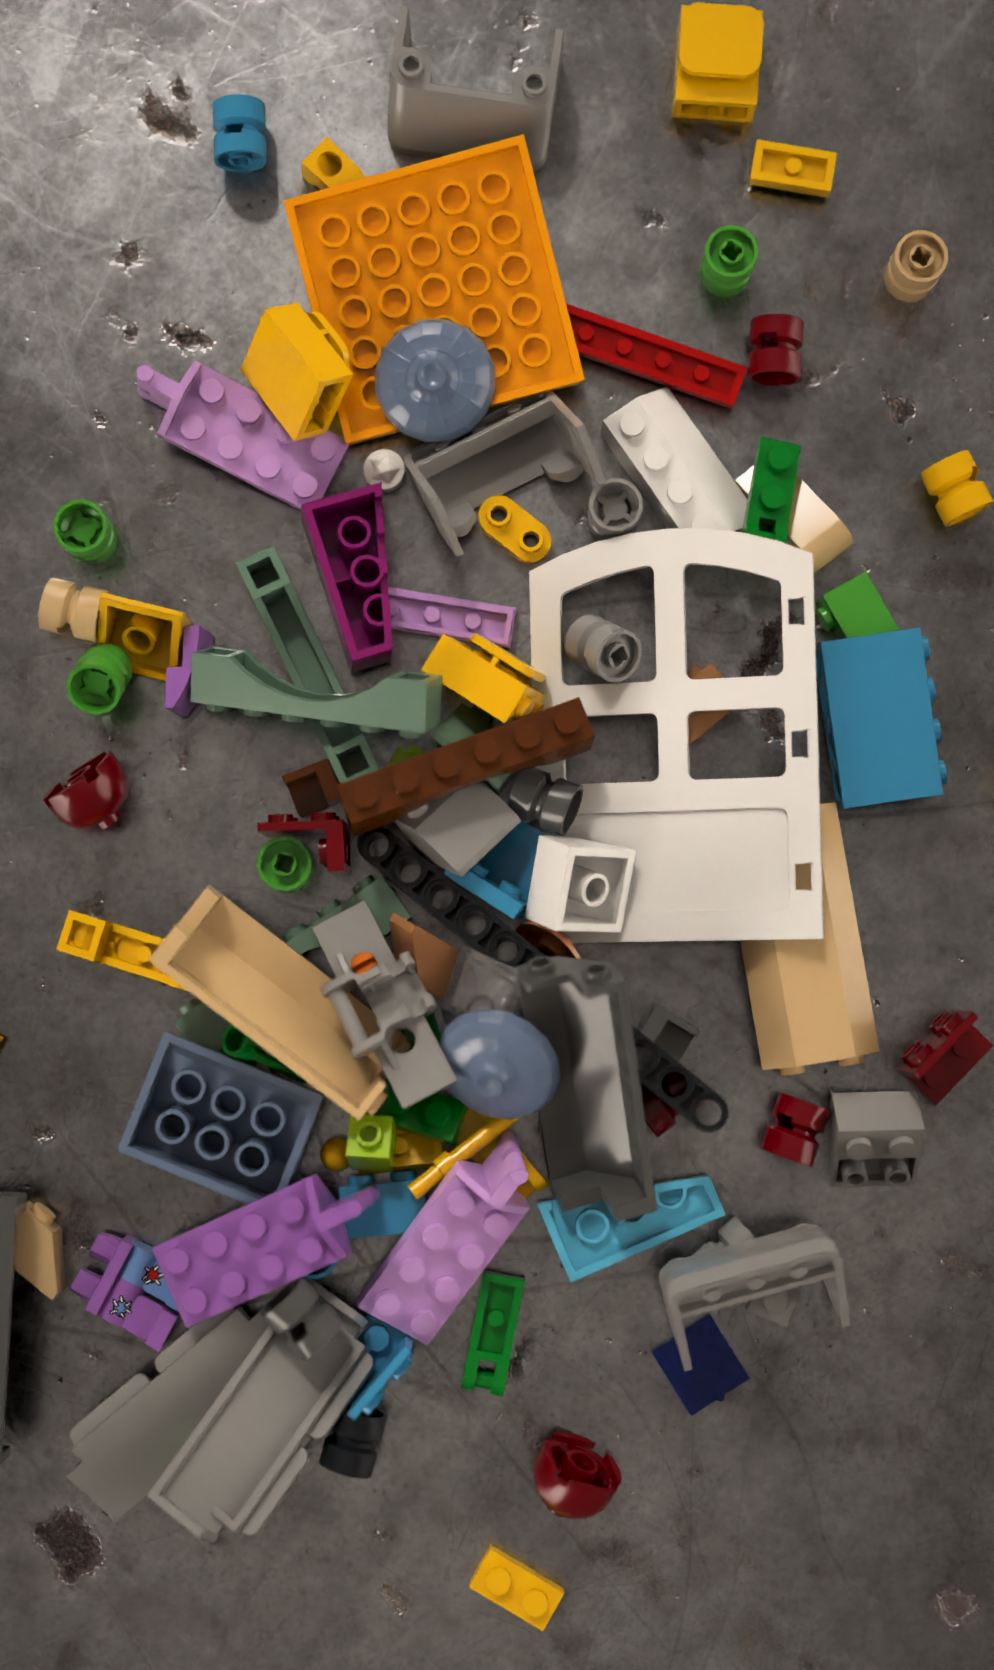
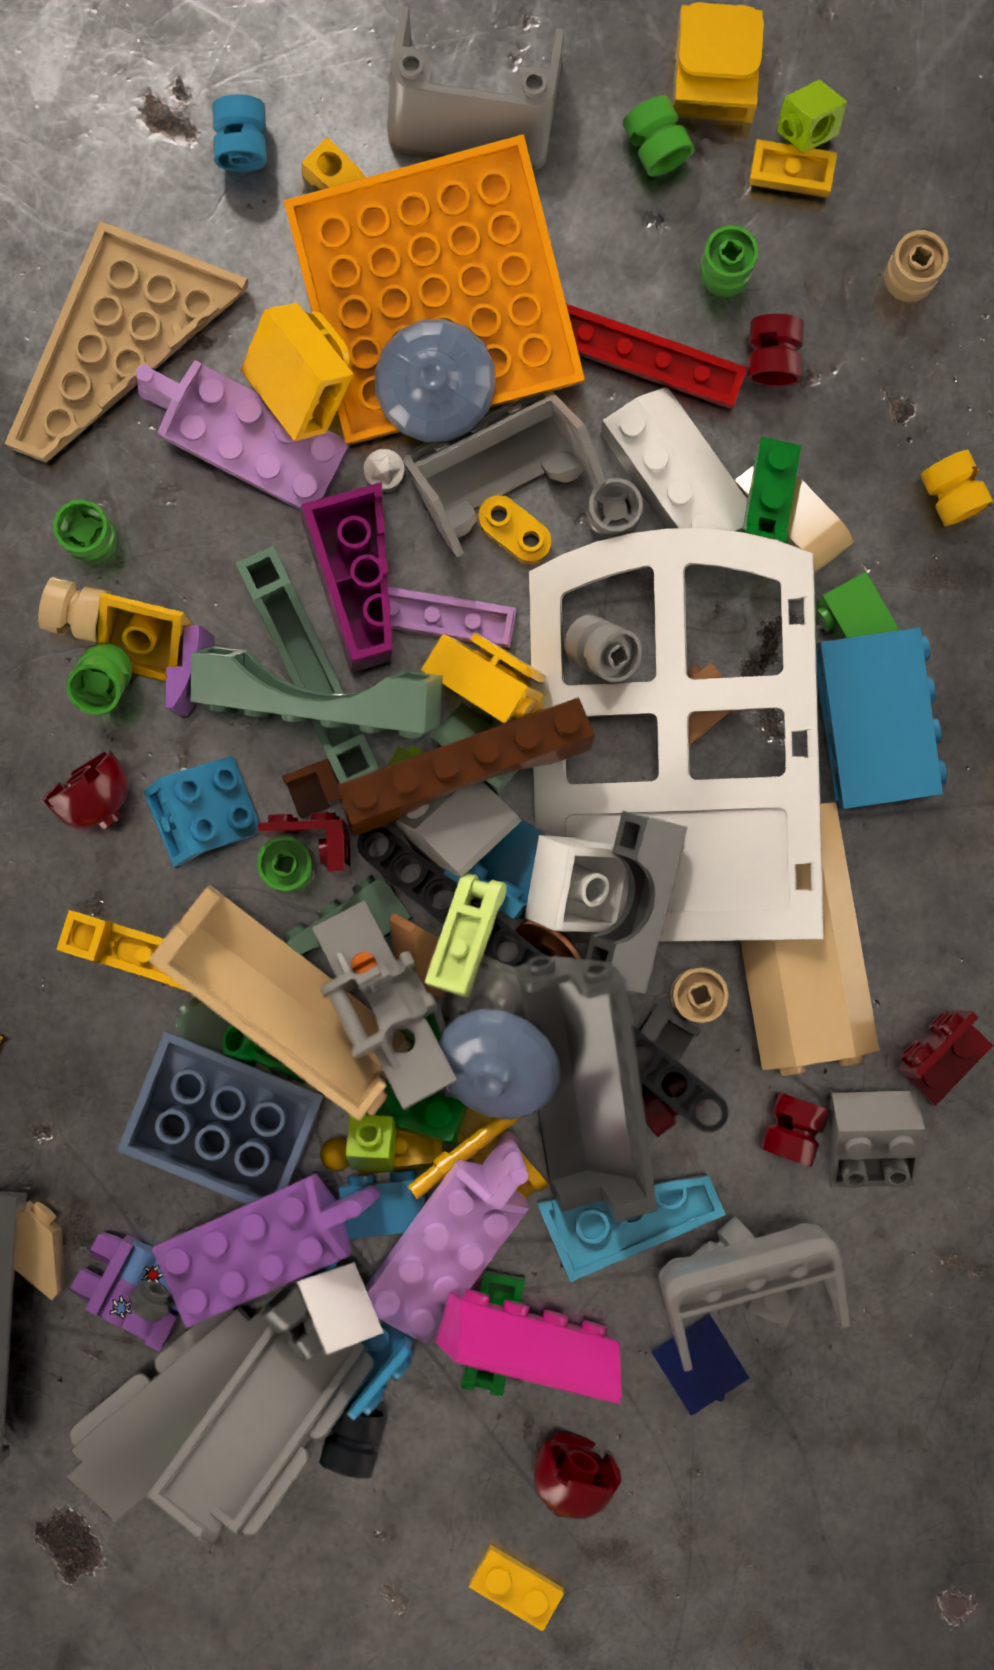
(123, 311): none -> tan wing
(151, 1301): none -> dark grey plate
(201, 809): none -> dark azure bracket
(340, 1308): none -> white sticker
(465, 935): none -> yellowish green plate
(531, 1345): none -> dark pink slope
(550, 802): dark grey wheel -> none
(651, 856): none -> dark grey arch
(655, 132): none -> bright green wheel
(698, 995): none -> tan wheel
(811, 116): none -> lime brick

